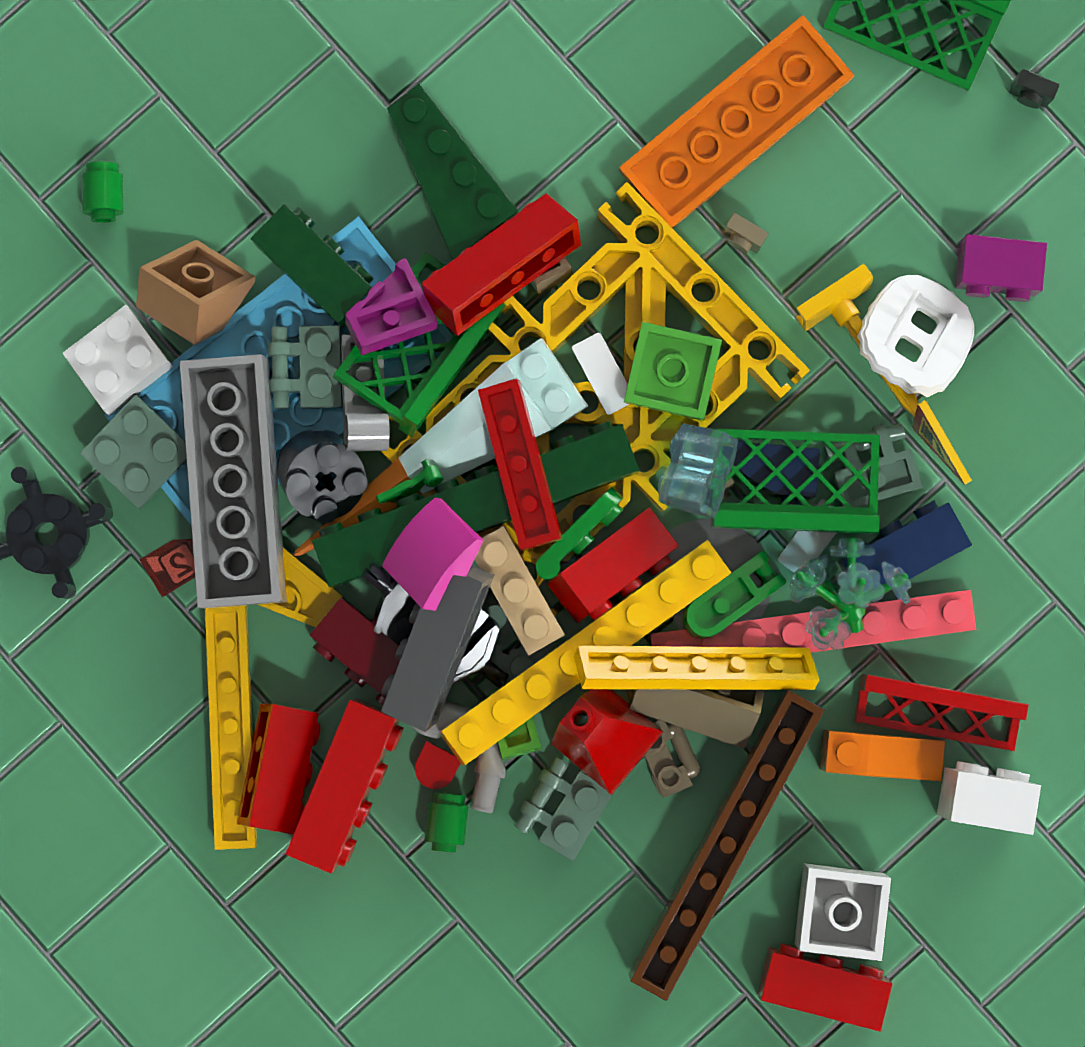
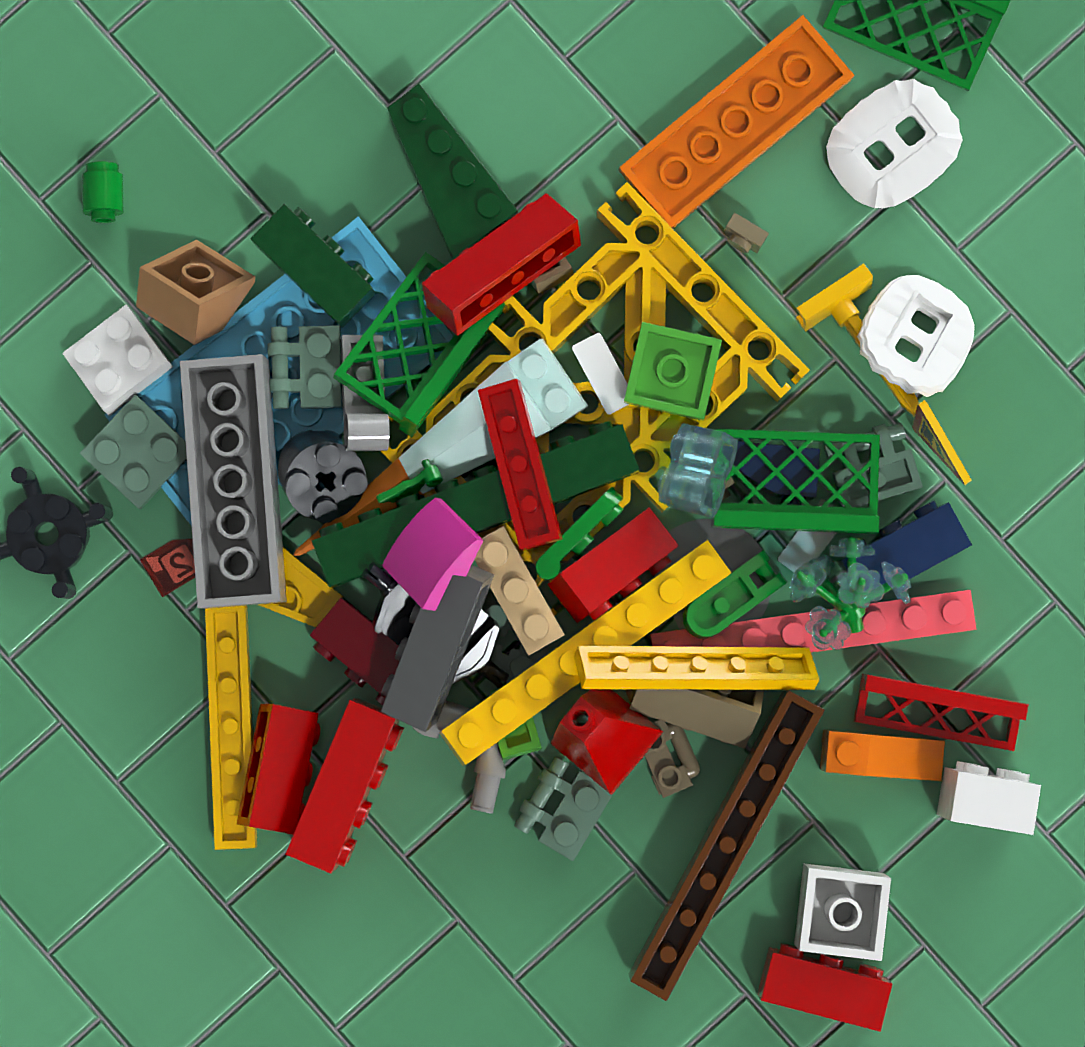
(391, 312): magenta wing -> none
(435, 766): red tile -> none
(446, 822): green brick -> none
(913, 165): none -> white piece
(1000, 267): magenta brick -> none
(1033, 89): pearl dark grey plate -> none

